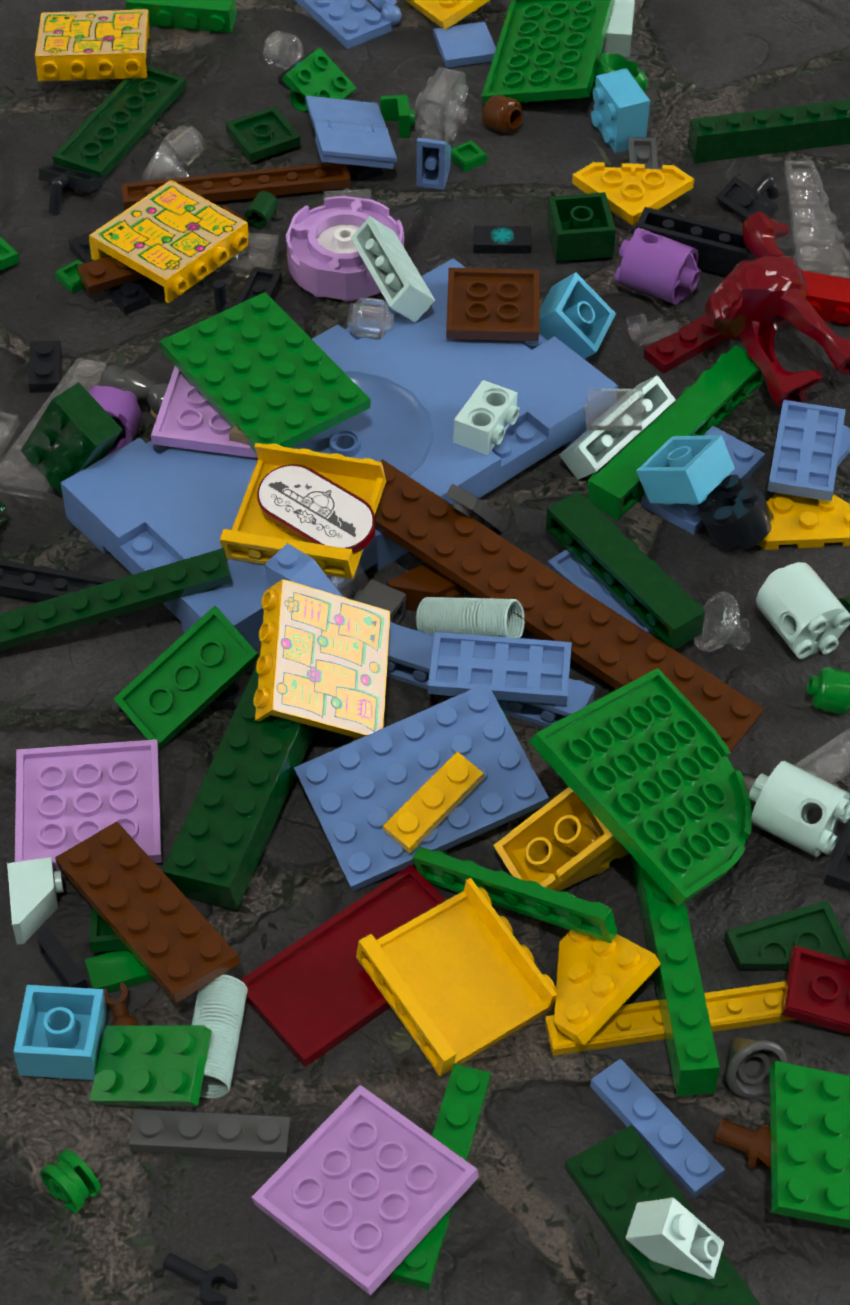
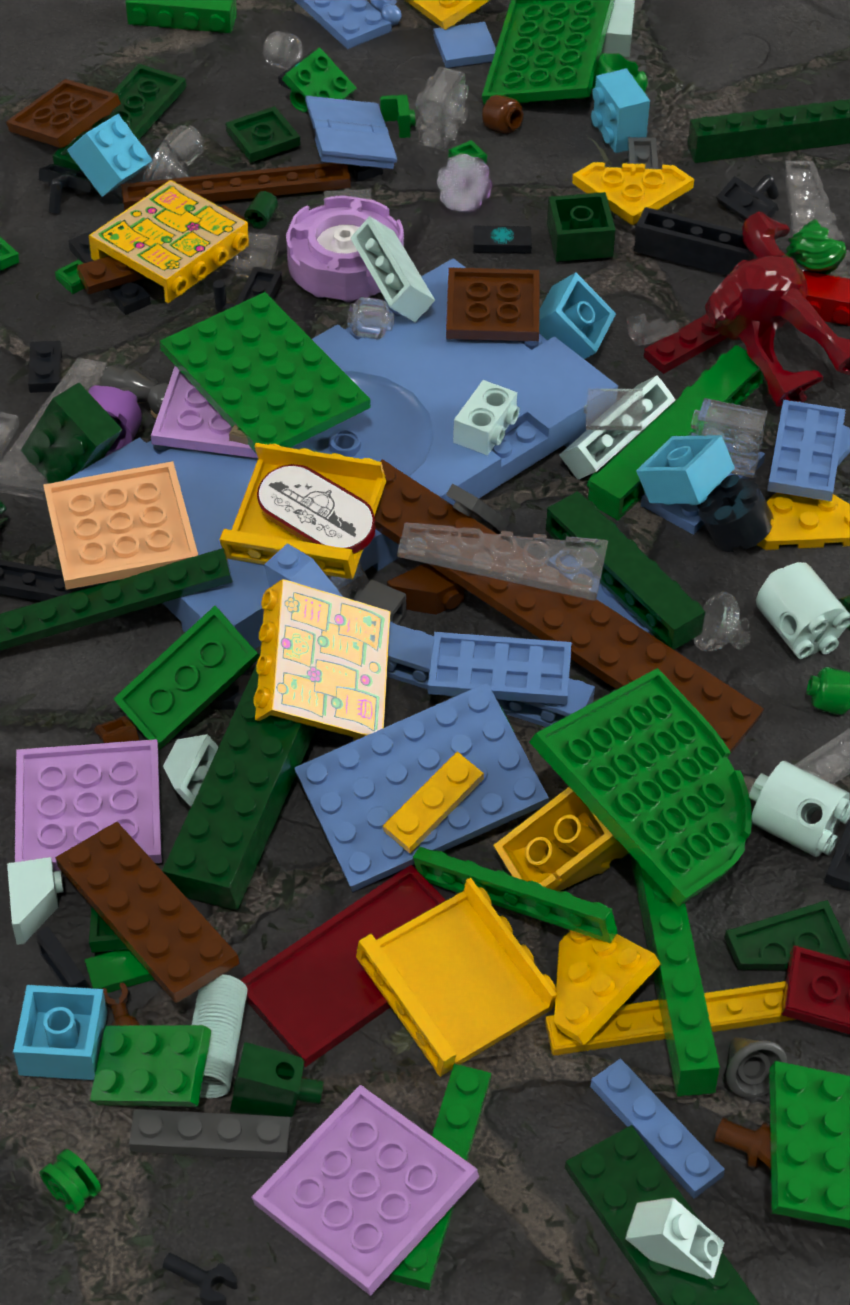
(63, 113): none -> reddish brown plate
(92, 45): yellow panel -> none
(109, 155): none -> medium azure brick
(117, 731): none -> reddish brown slope
(119, 524): none -> light nougat plate
(189, 764): none -> light aqua slope
(271, 1083): none -> dark green torso
(433, 163): medium blue slope -> none
(464, 183): none -> clear purple plant
(466, 616): light aqua piece -> none
(548, 564): none -> clear wing
(658, 266): medium lavender cylinder -> none
(740, 428): none -> clear brick
(815, 249): none -> green hair

